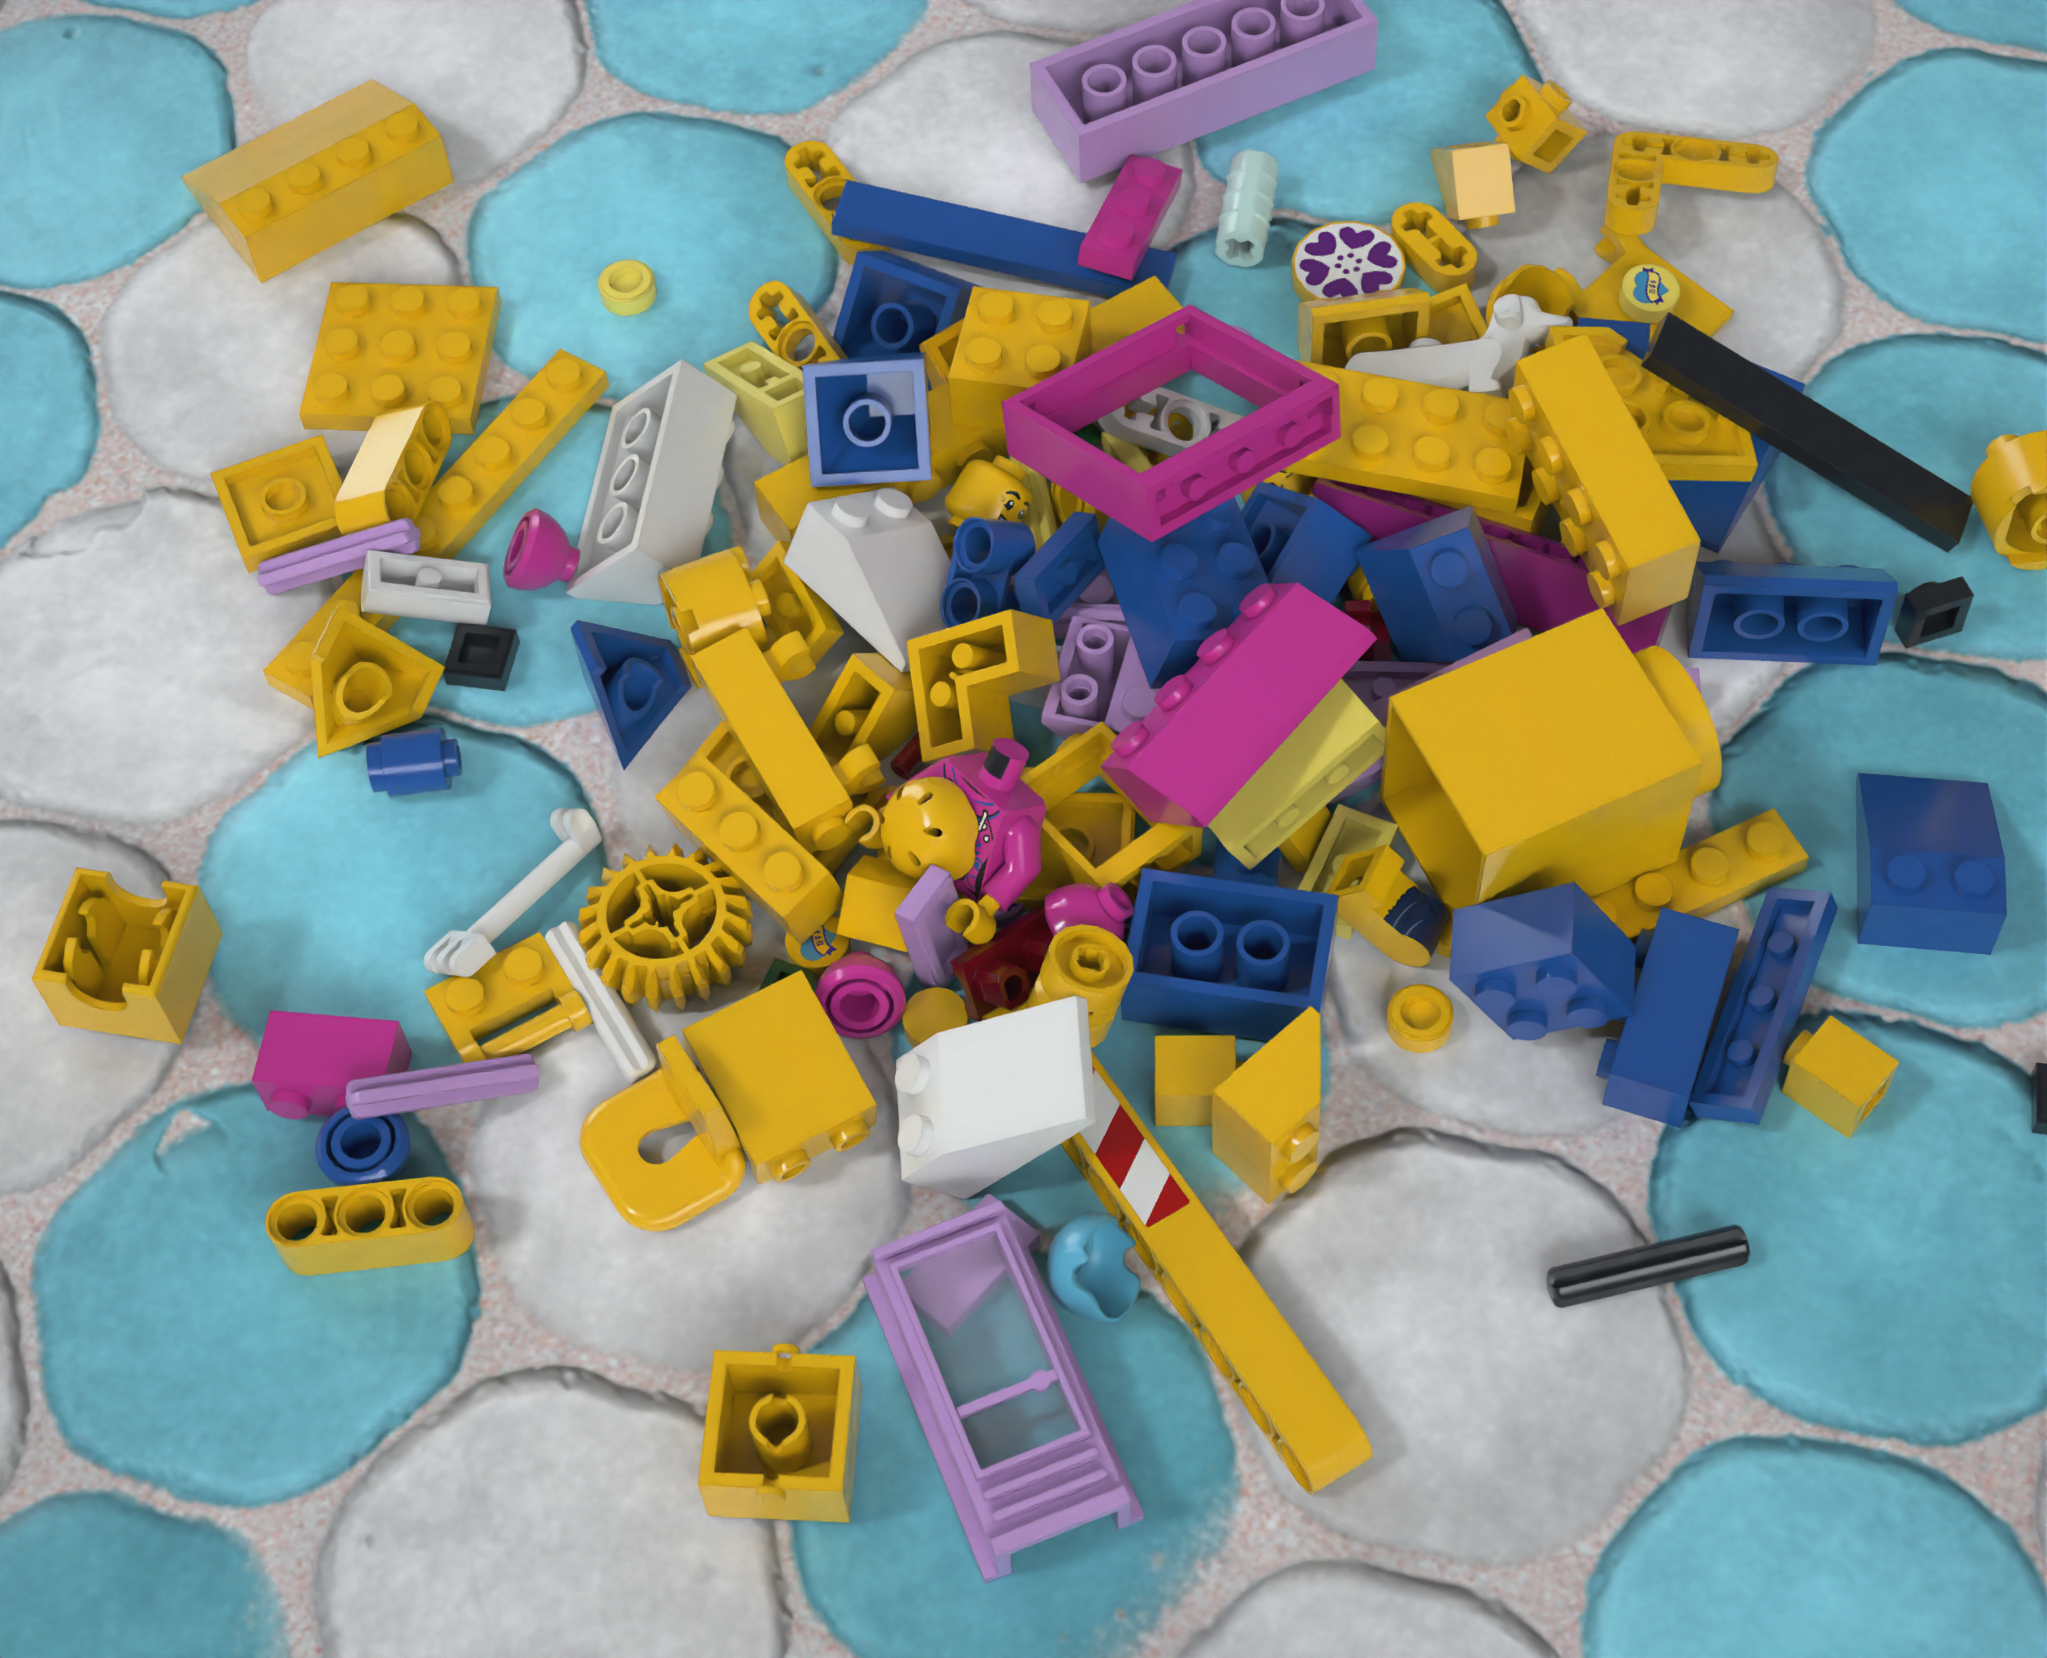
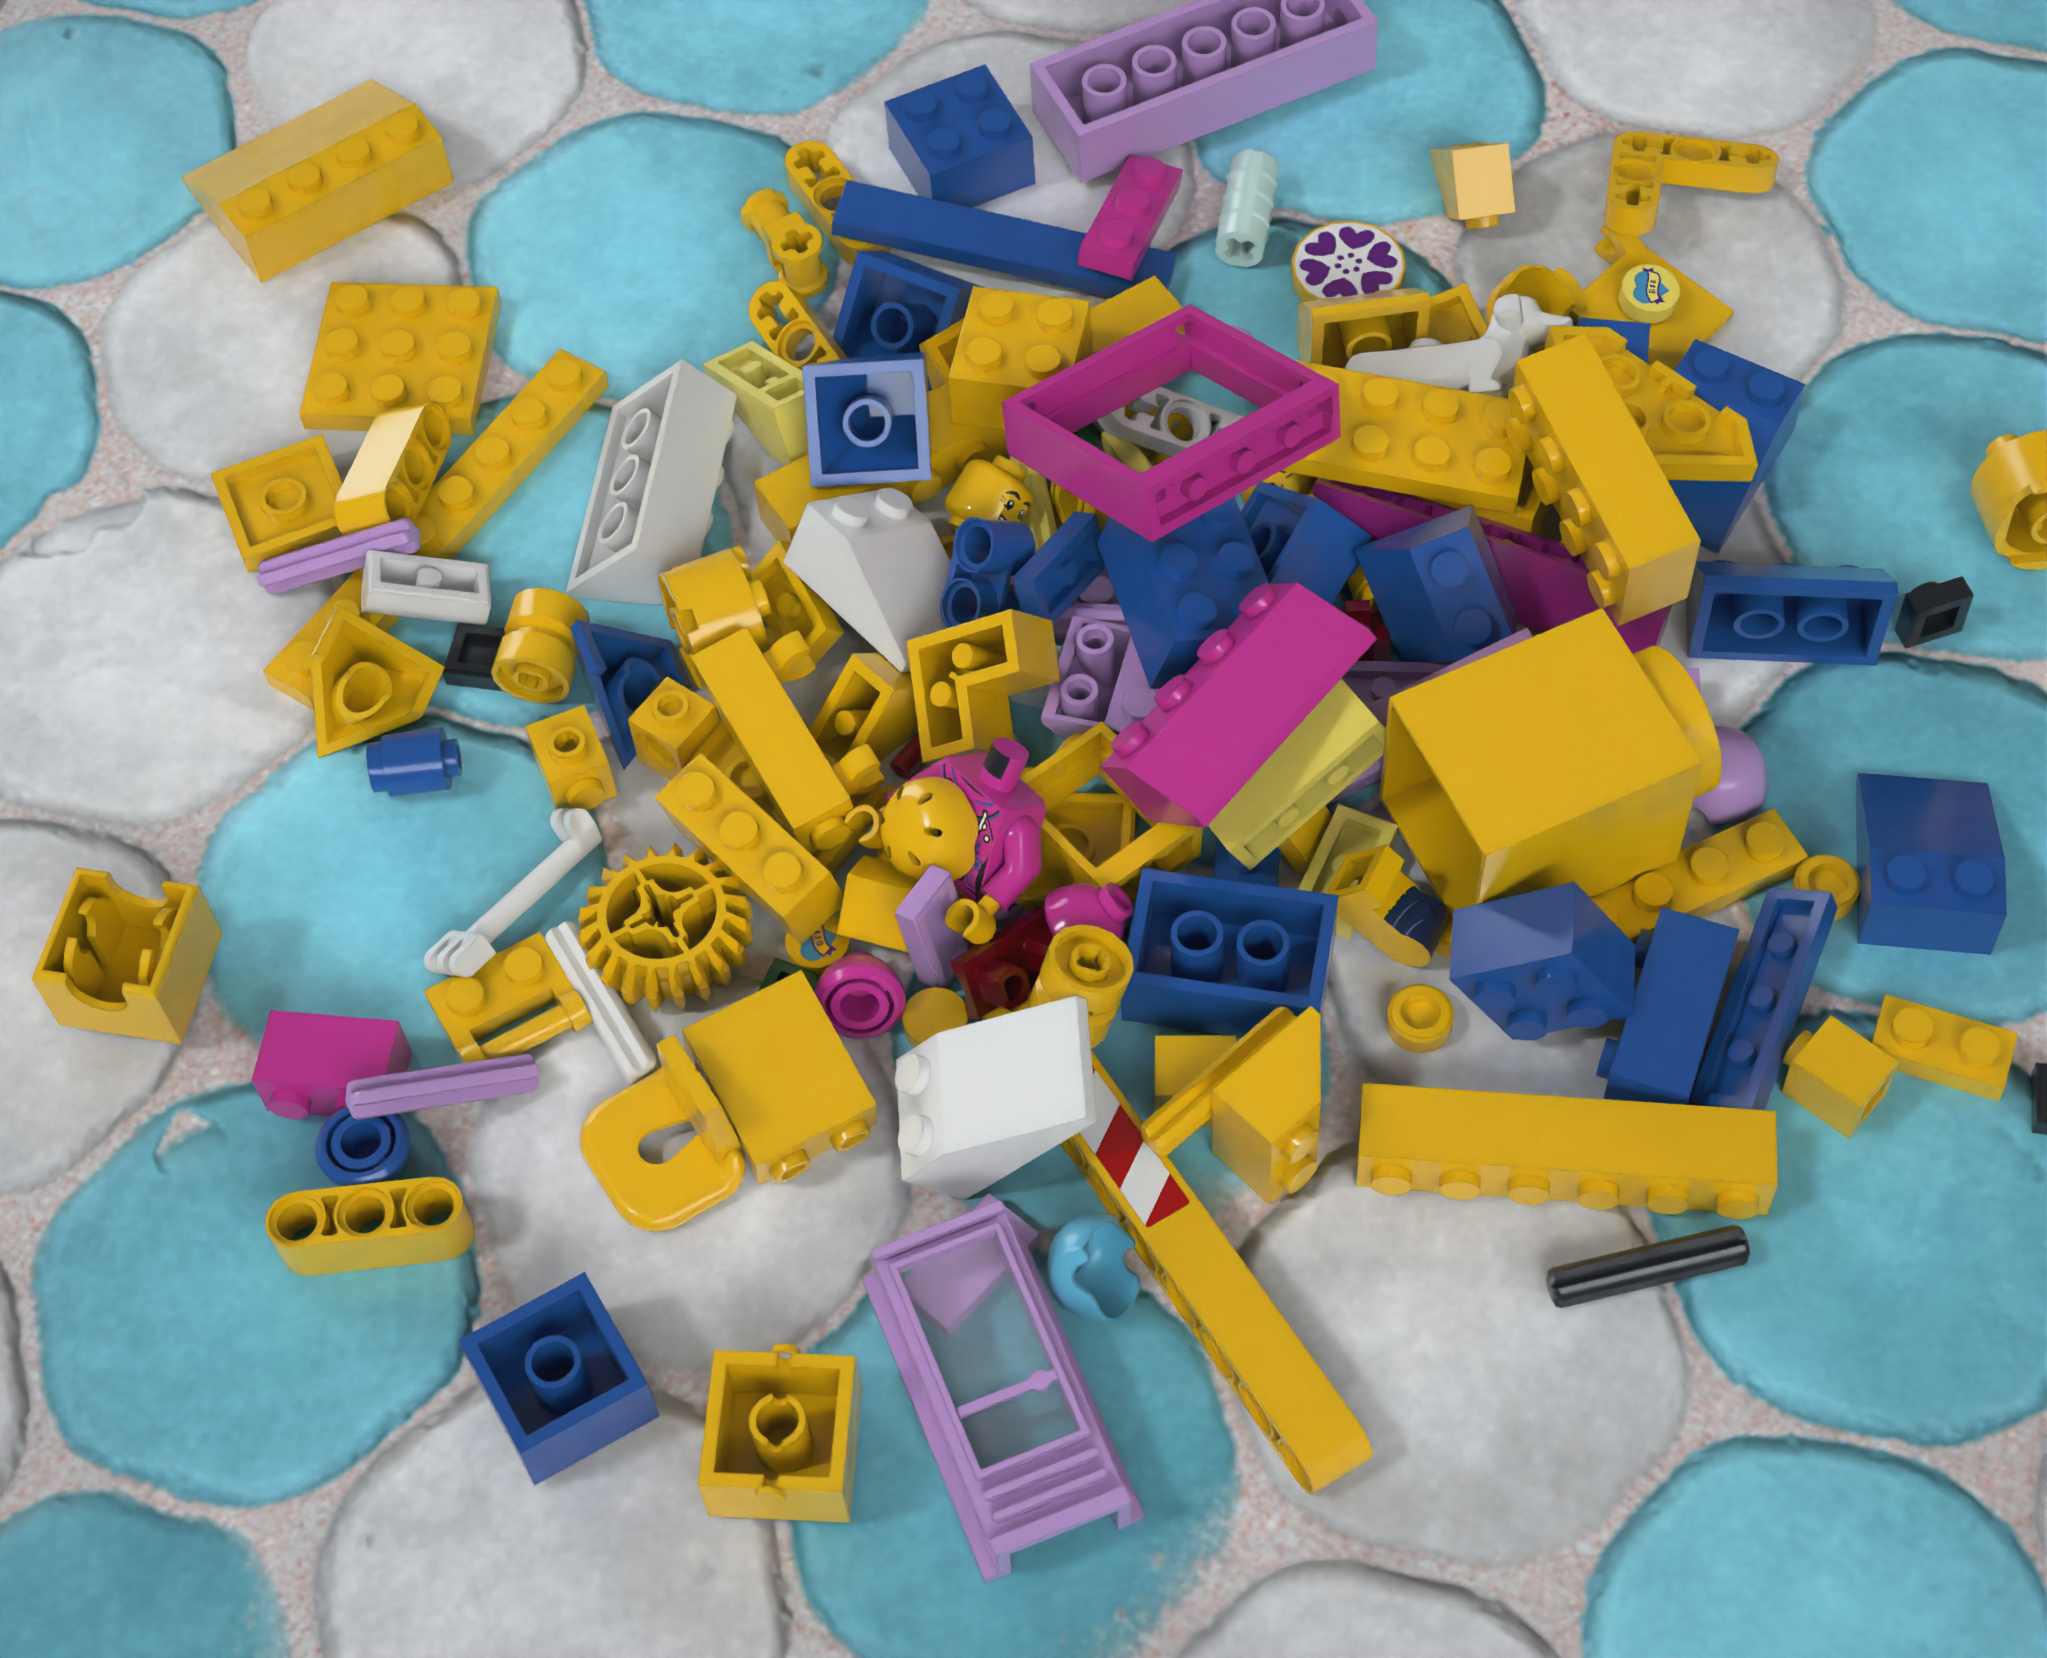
(538, 647): none -> yellow wheel
(539, 553): dark pink brick -> none
(560, 1378): none -> blue brick
(572, 760): none -> yellow brick
(627, 287): light yellow tile -> none
(671, 727): none -> yellow brick
(789, 242): none -> yellow connector
(961, 140): none -> blue brick
(1193, 1103): none -> yellow axle
(1441, 243): yellow beam -> none
(1536, 123): yellow brick -> none
(1567, 1150): none -> yellow brick
(1741, 783): none -> lavender hair
(1807, 432): black tile -> none
(1830, 875): none -> yellow tile
(1945, 1047): none -> yellow plate

